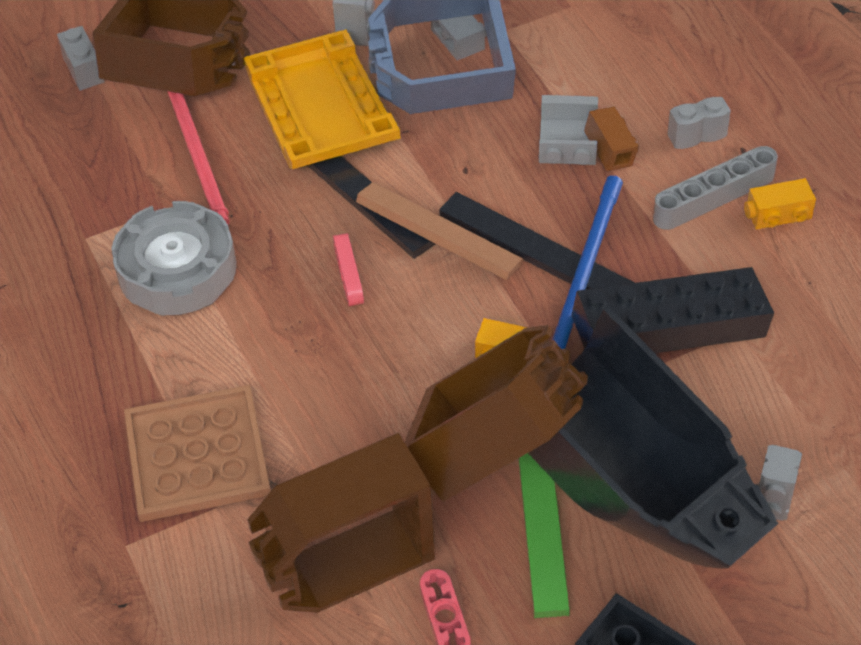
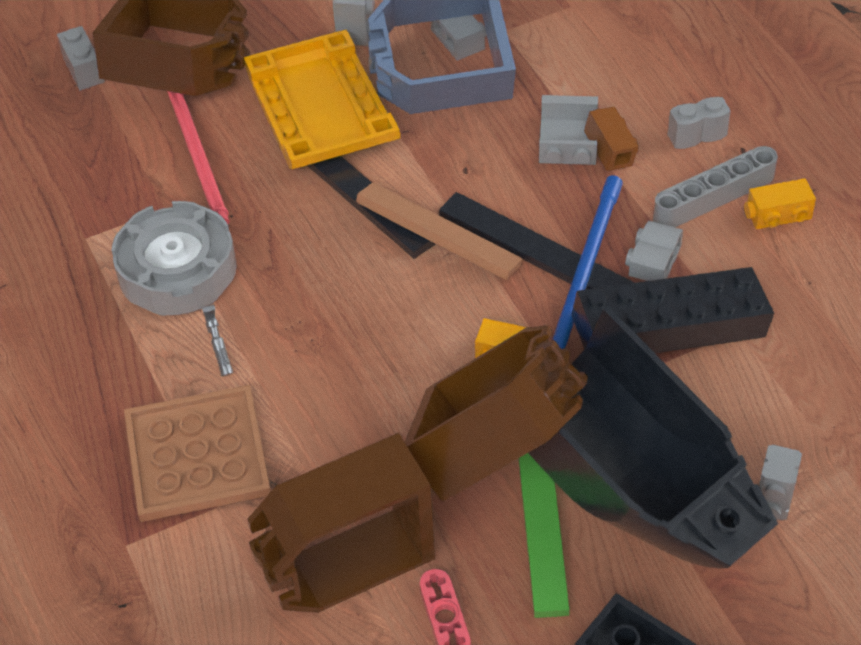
(217, 341): none -> flat silver piece
(348, 269): coral beam -> none
(654, 251): none -> light grey brick

